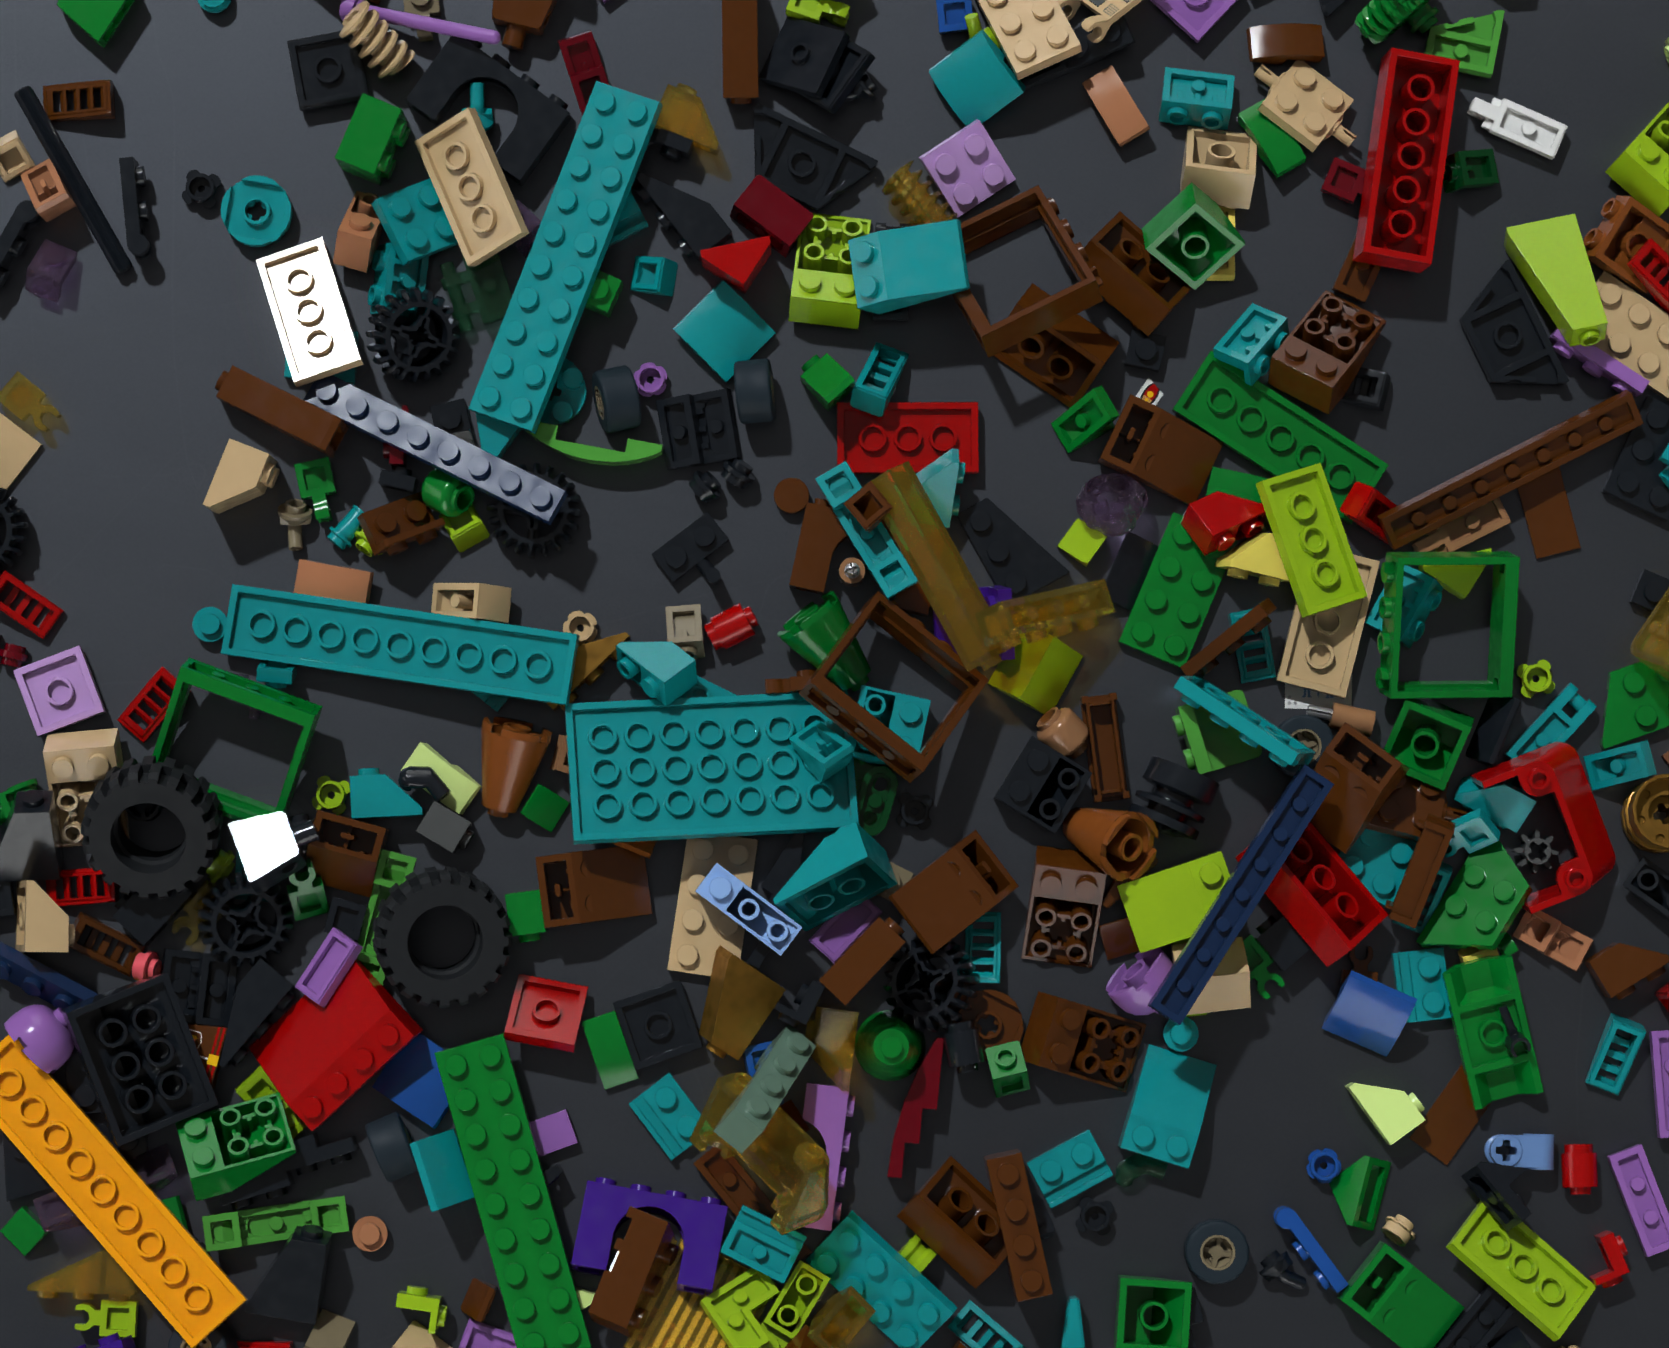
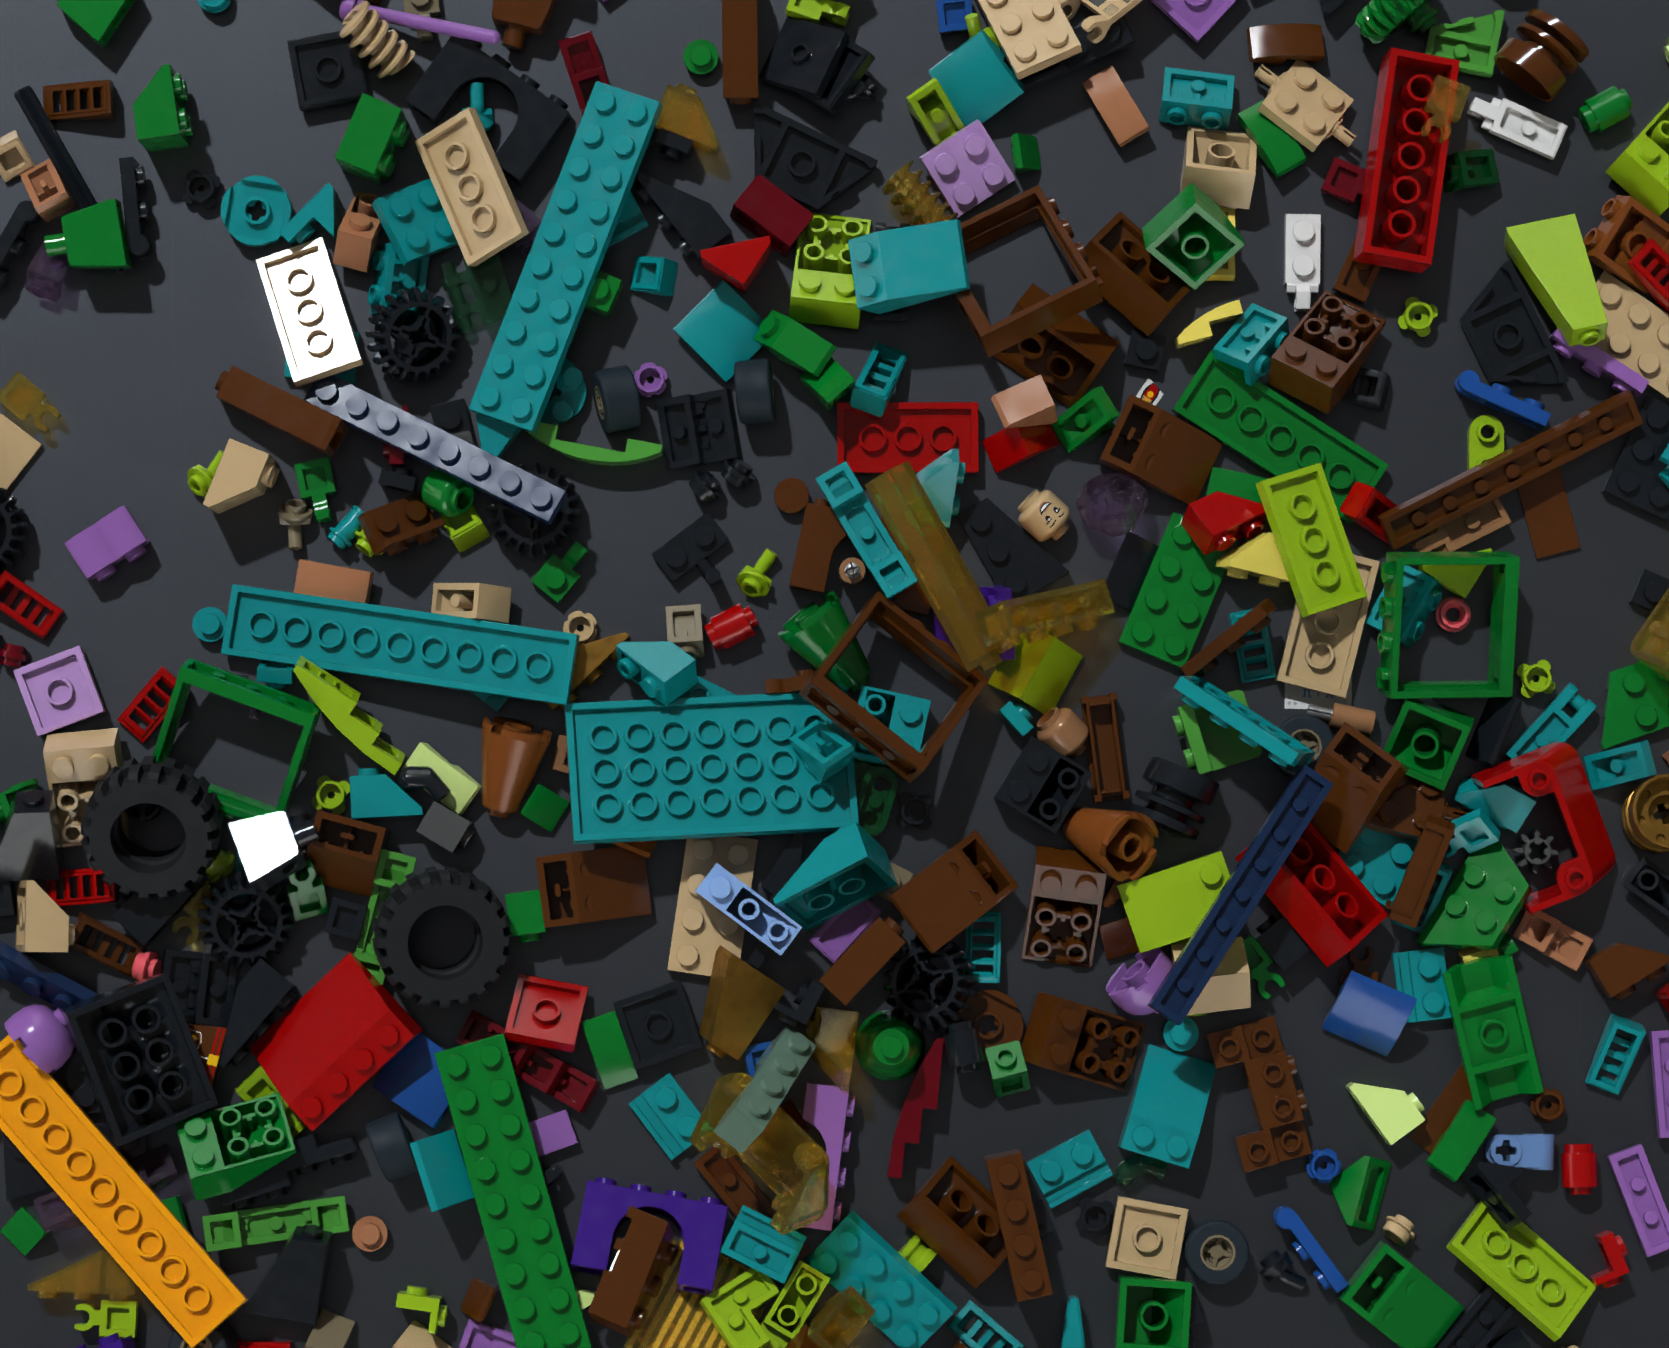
(92, 238): none -> green torso
(108, 543): none -> medium lavender brick
(160, 112): none -> green slope
(200, 478): none -> lime plate
(320, 210): none -> teal slope
(328, 967): medium lavender tile -> none
(339, 705): none -> lime slope
(536, 1065): none -> dark red slope
(558, 575): none -> green plate
(700, 57): none -> green plate
(753, 579): none -> lime plate
(794, 343): none -> green slope
(869, 506): reddish brown slope -> none
(934, 112): none -> lime slope
(1017, 717): none -> teal plate
(1018, 444): none -> red slope
(1025, 153): none -> green slope
(1025, 404): none -> nougat slope
(1044, 515): none -> tan head
(1081, 542): lime slope -> none
(1146, 1237): none -> tan plate
(1200, 329): none -> light yellow slope
(1271, 1090): none -> reddish brown bracket
(1302, 257): none -> white hinge
(1427, 313): none -> lime plate
(1445, 103): none -> clear yellow plate
(1460, 1141): none -> green slope
(1462, 609): none -> coral plate
(1481, 448): none -> lime plate
(1500, 399): none -> blue plate
(1513, 1034): black hand -> none
(1541, 54): none -> reddish brown wheel
(1557, 1105): none -> reddish brown plate
(1605, 109): none -> green brick

